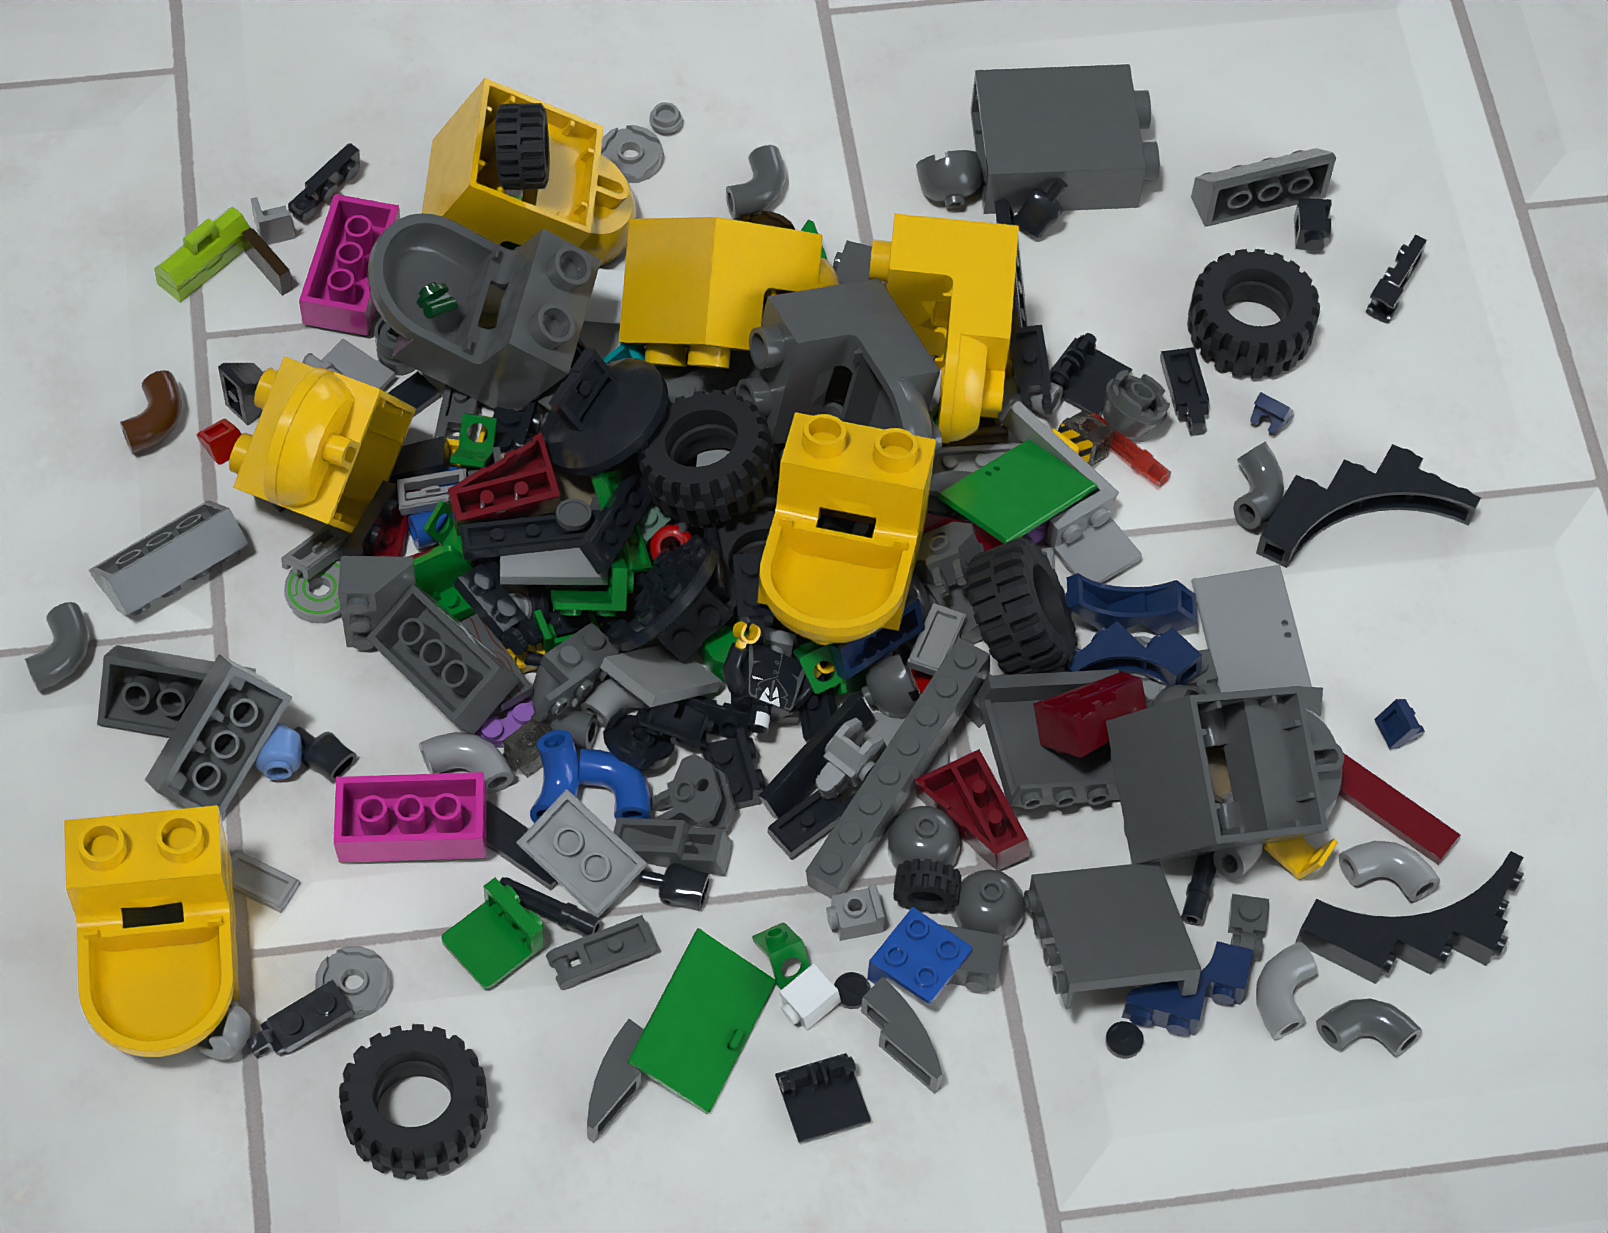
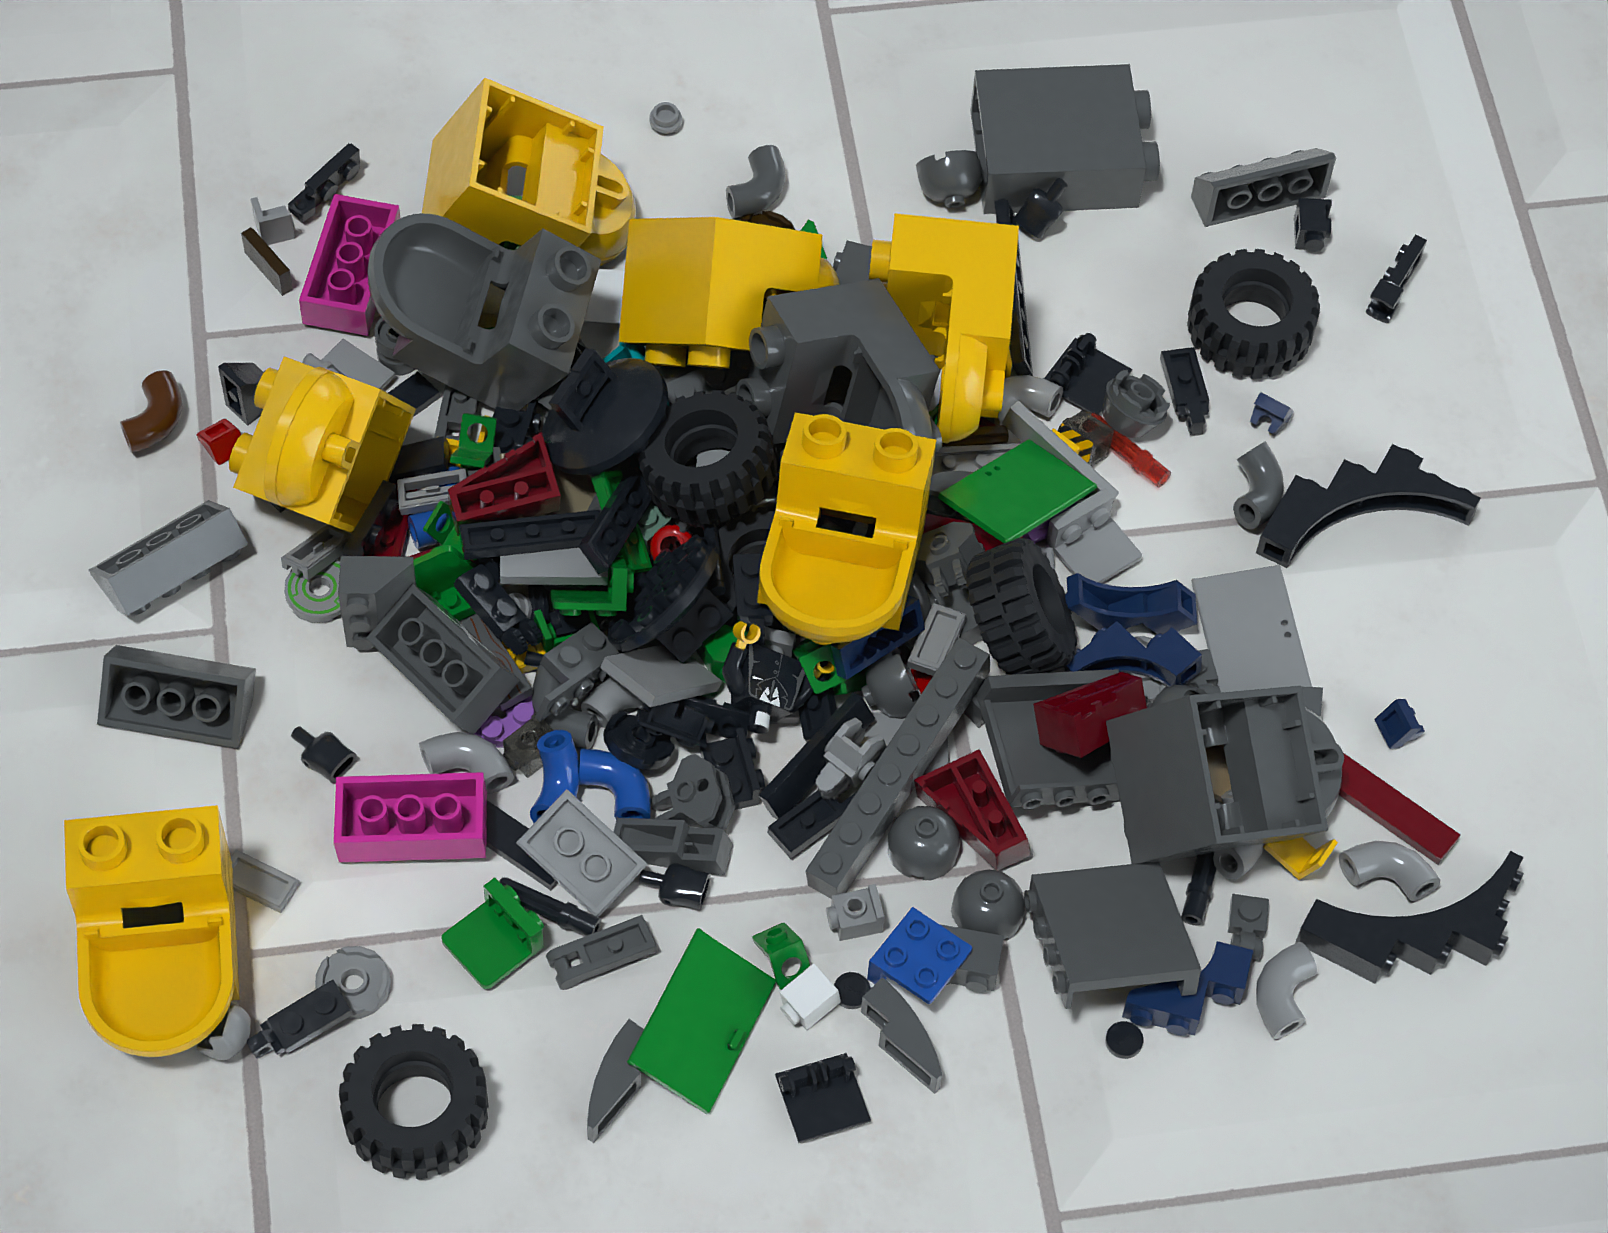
(66, 650): dark grey cylinder -> none
(202, 254): lime piece -> none
(218, 737): dark grey slope -> none
(280, 753): medium blue head -> none
(436, 300): dark green plate -> none
(522, 146): black tyre -> none
(573, 514): dark grey piece -> none
(640, 140): light grey tile -> none
(927, 885): black tyre -> none
(1031, 365): black hinge -> none
(1371, 1019): dark grey cylinder -> none

